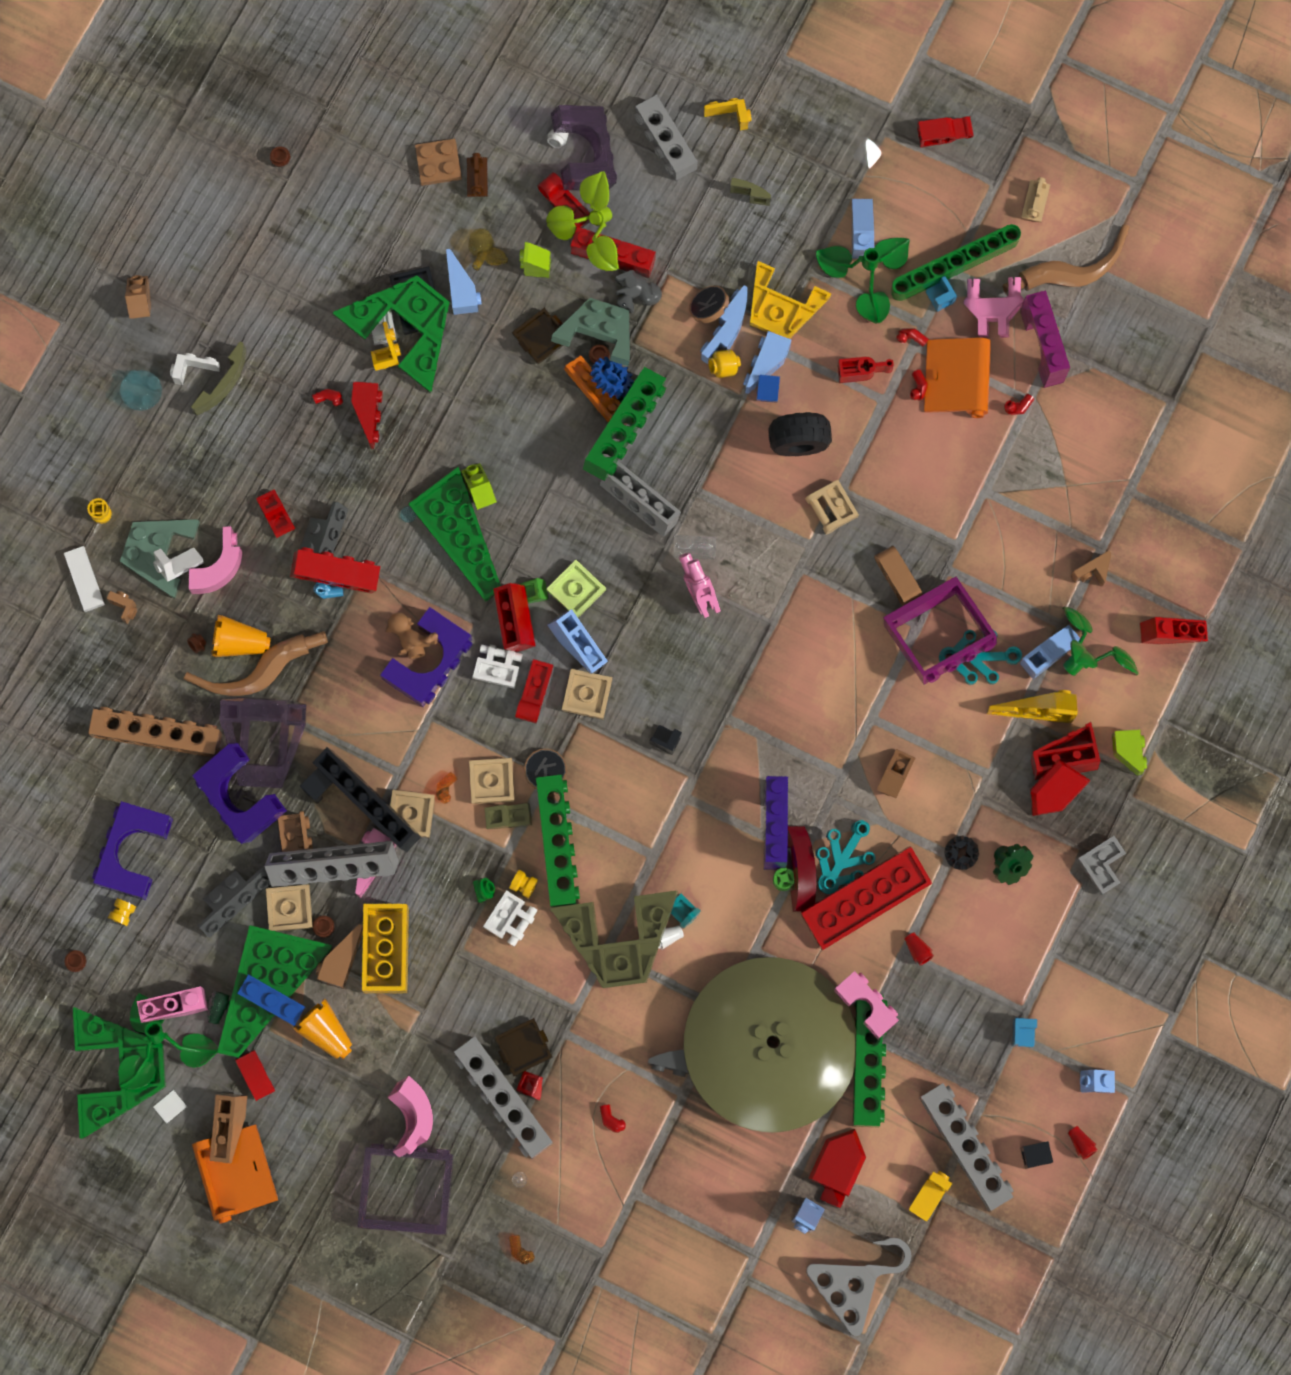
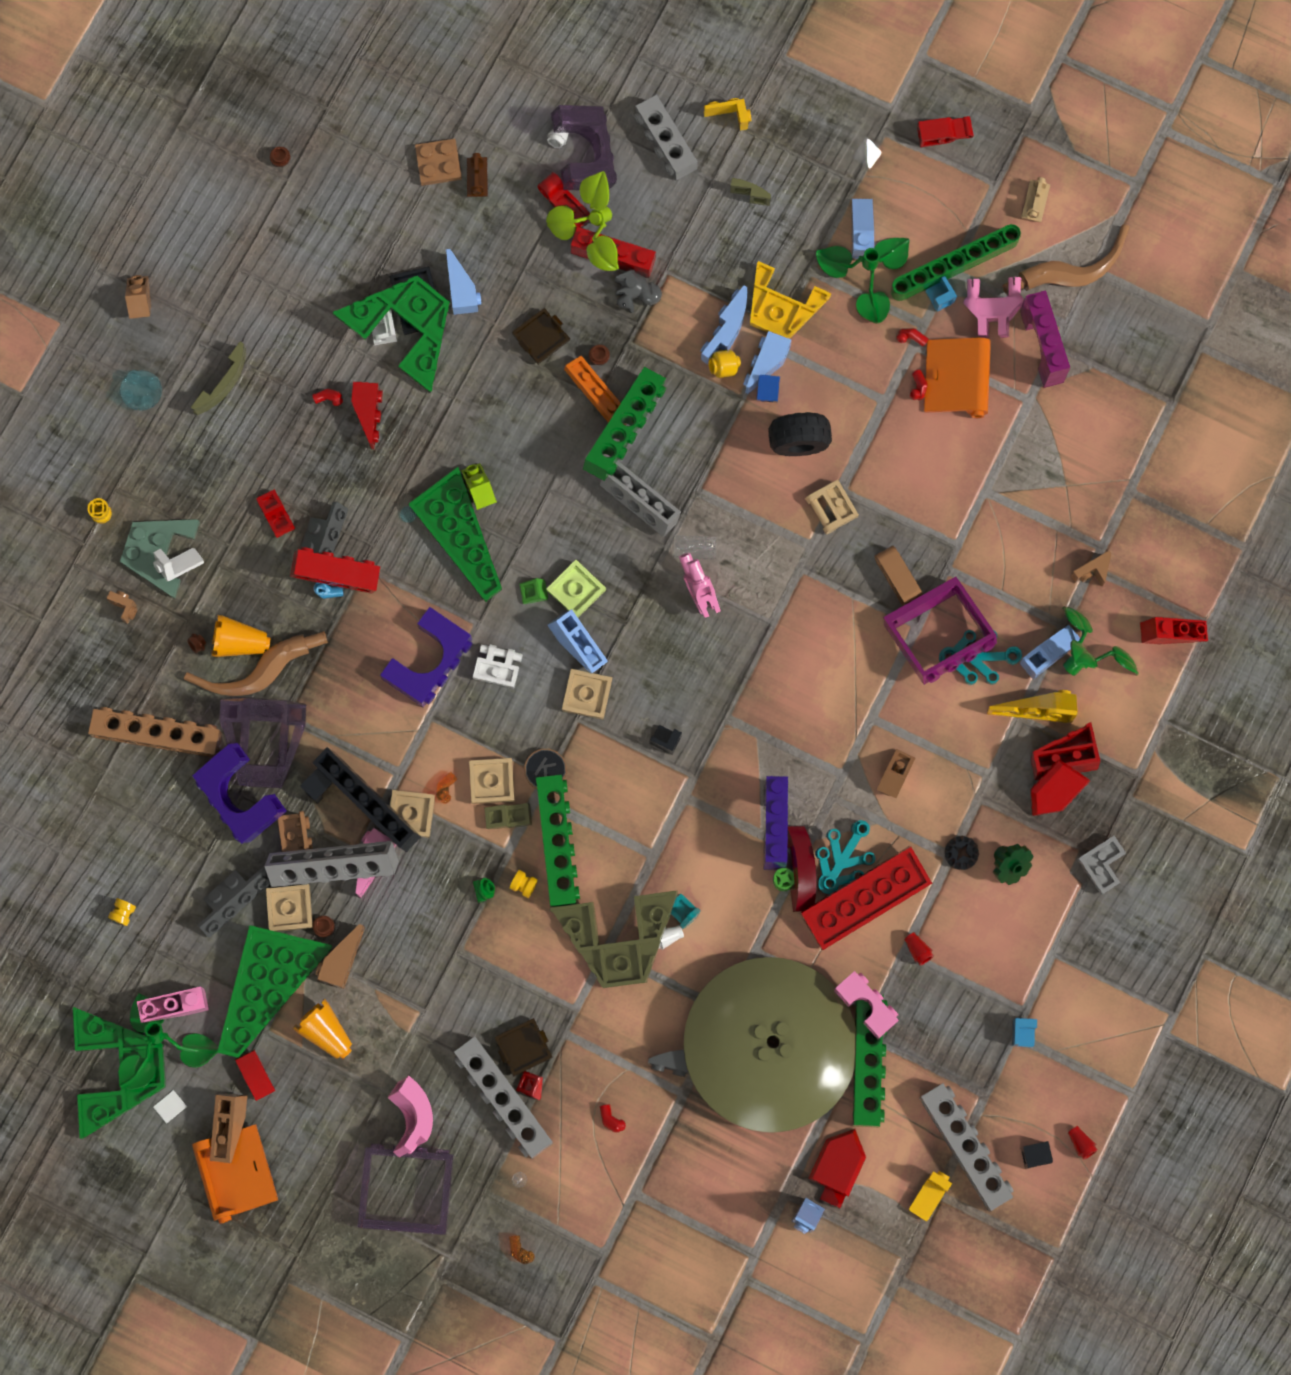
(75, 961): copper plate -> none
(84, 579): white tile -> none
(128, 820): dark purple arch -> none
(179, 369): white bracket -> none
(217, 1006): clear green cone -> none
(219, 574): bright pink arch -> none
(271, 1000): blue brick -> none
(385, 948): yellow brick -> none
(389, 355): yellow bracket -> none
(411, 641): medium nougat animal -> none
(482, 246): clear yellow piece -> none
(504, 915): white plate -> none
(514, 617): red brick -> none
(534, 691): red plate -> none
(535, 260): lime slope -> none
(601, 322): sand green wing -> none
(611, 377): blue gear -> none
(709, 304): tile -> none
(852, 369): red piece -> none
(856, 1301): light grey piece -> none
(1018, 408): red arm -> none
(1097, 1081): light blue bracket -> none
(1128, 750): lime slope -> none

